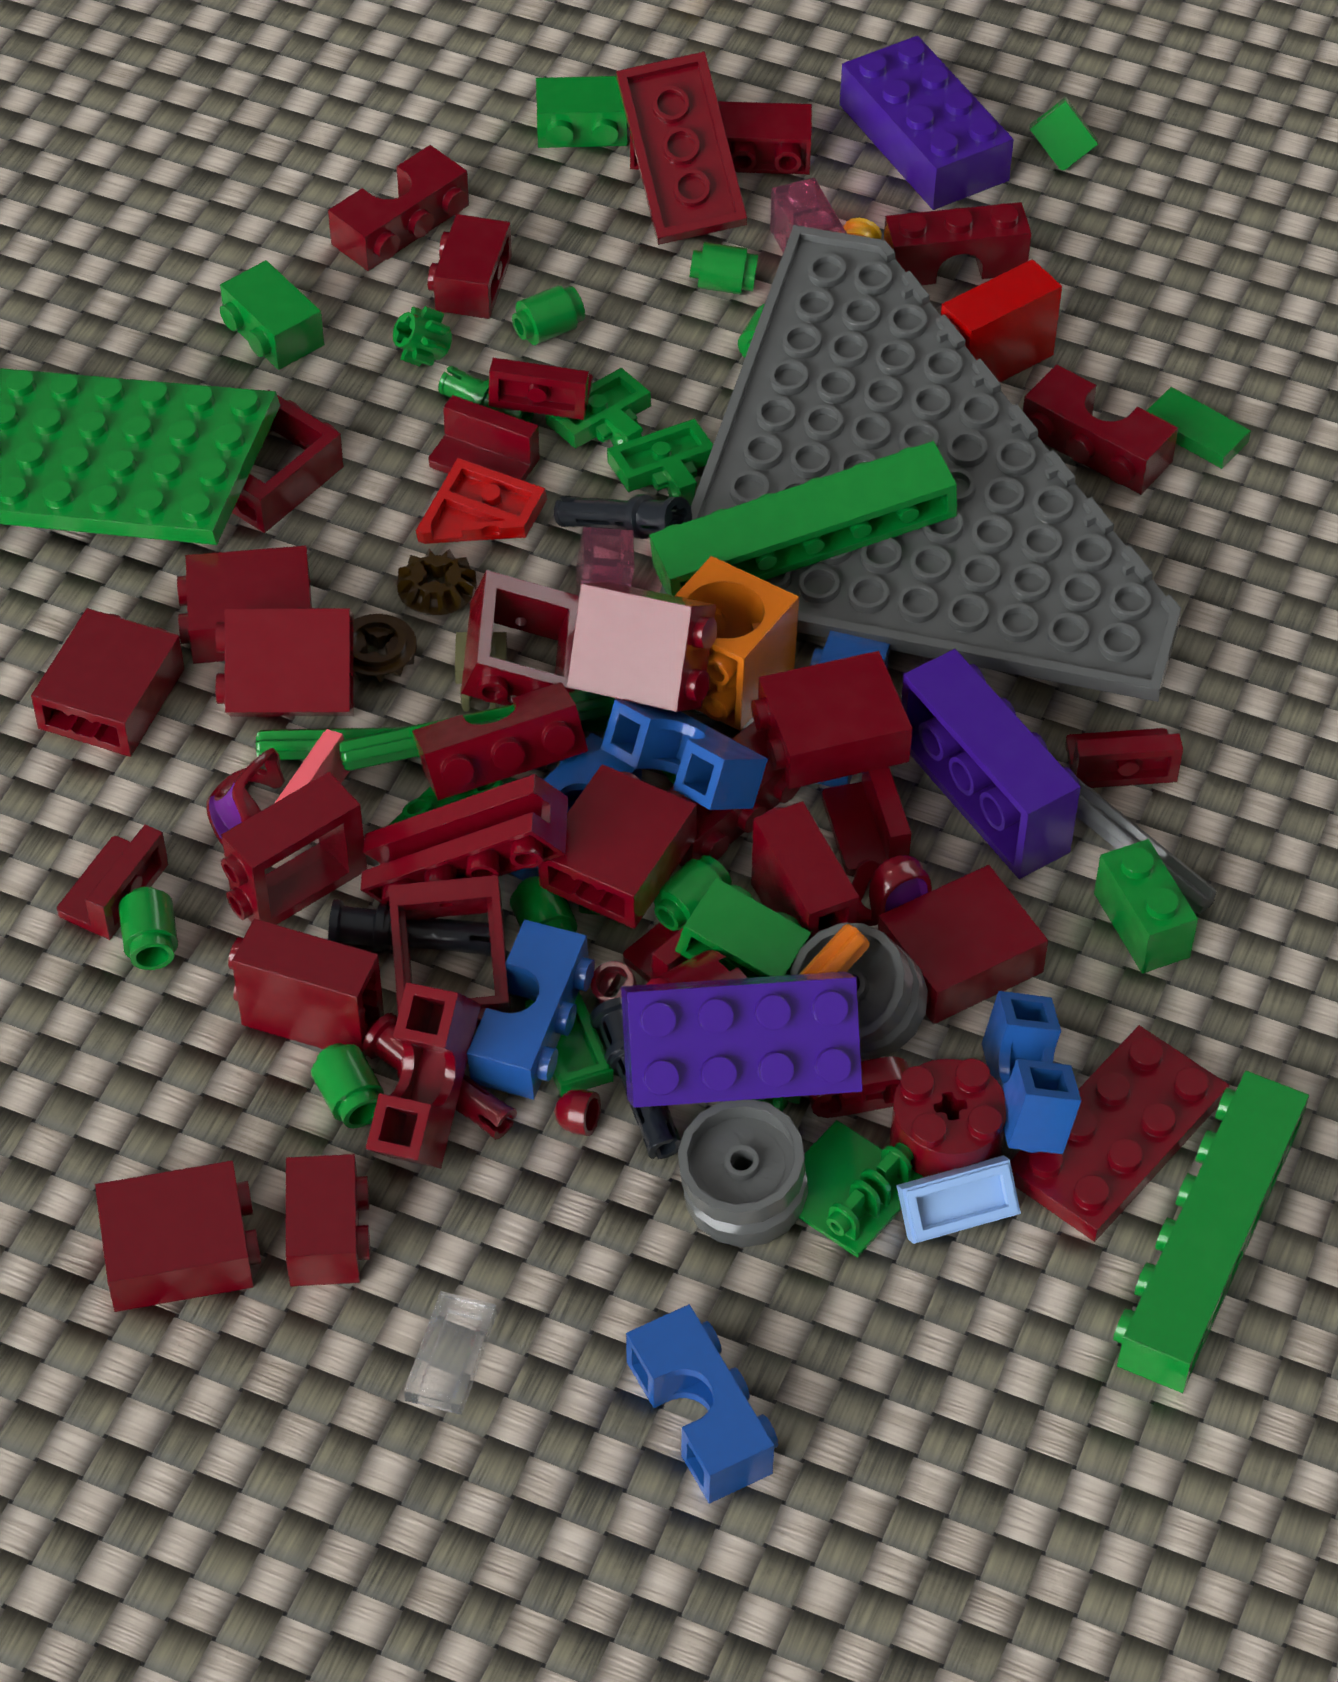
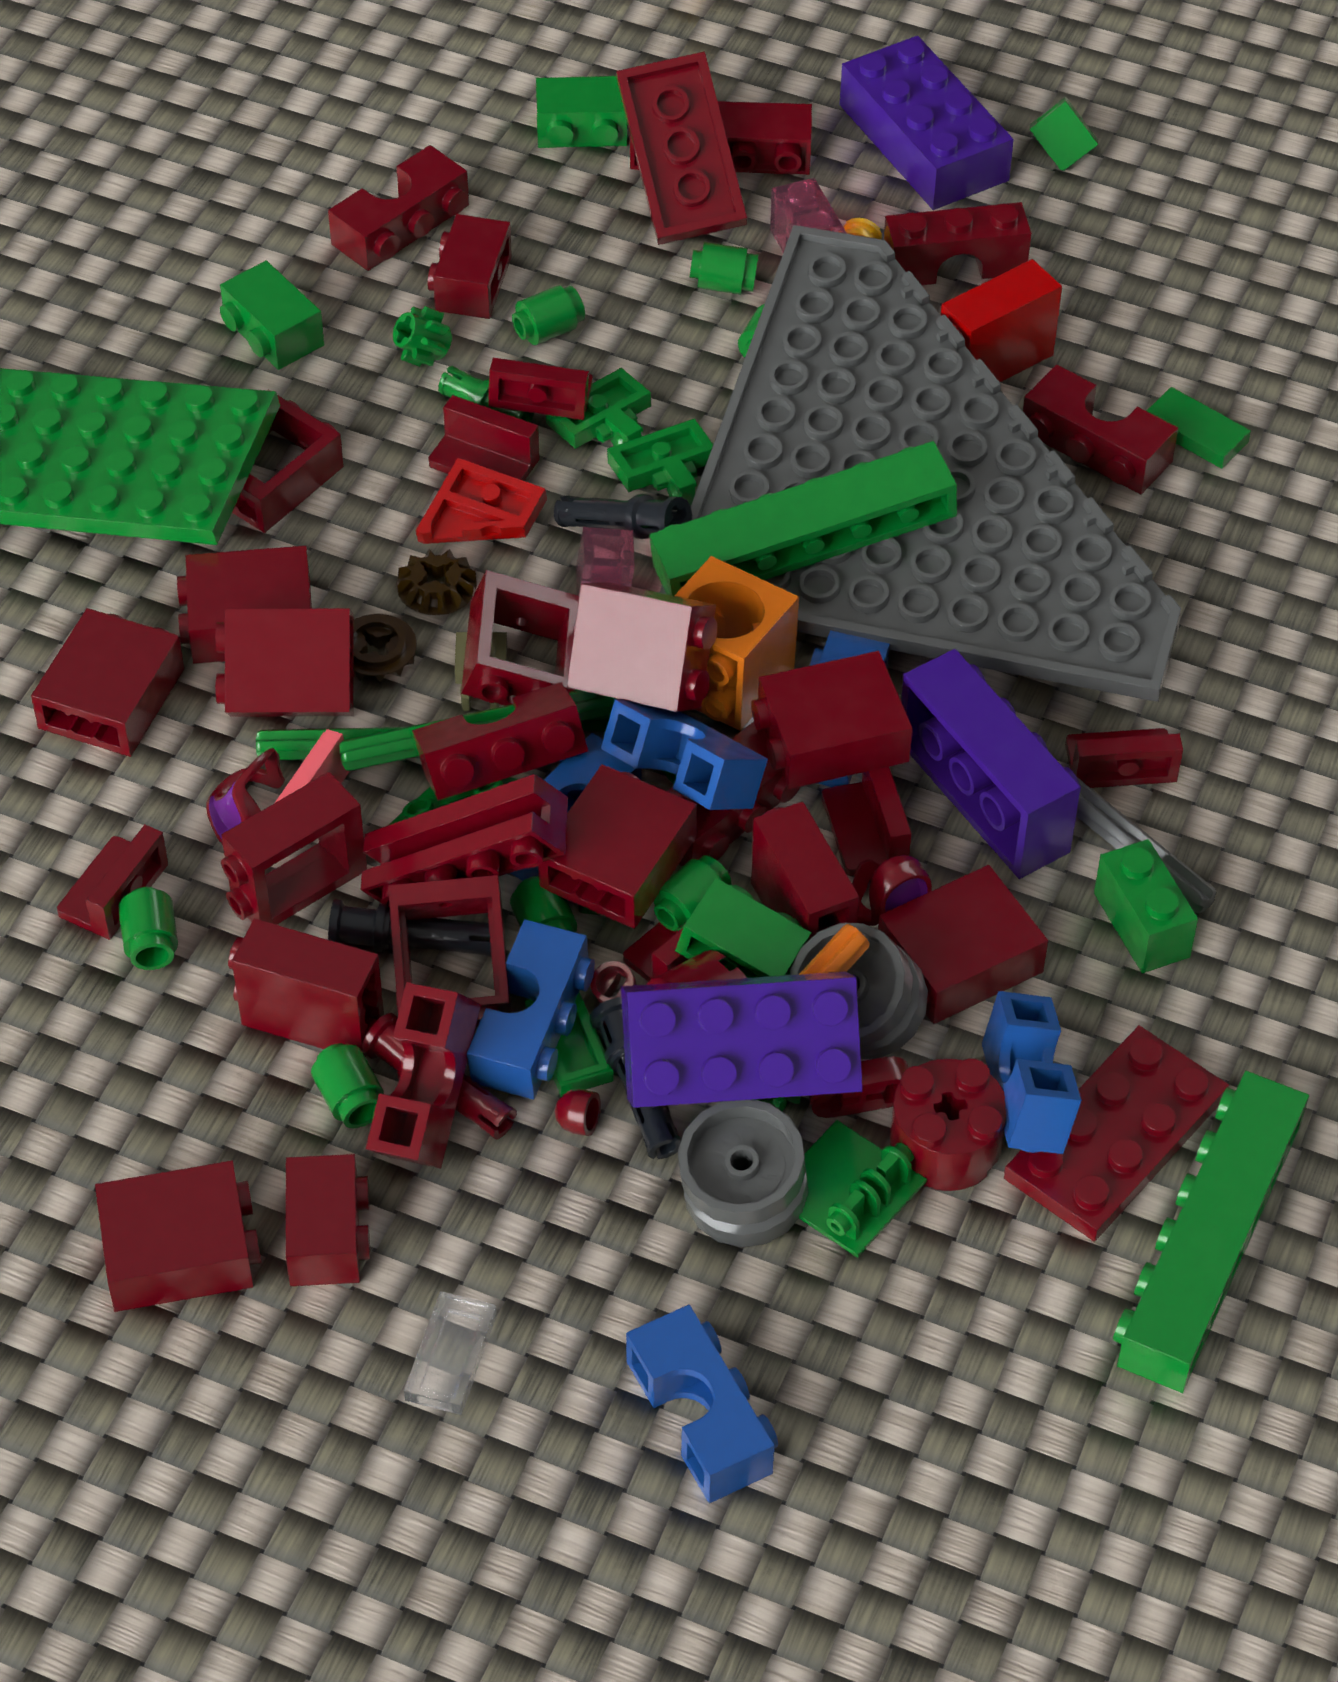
(958, 1199): light blue tile -> none

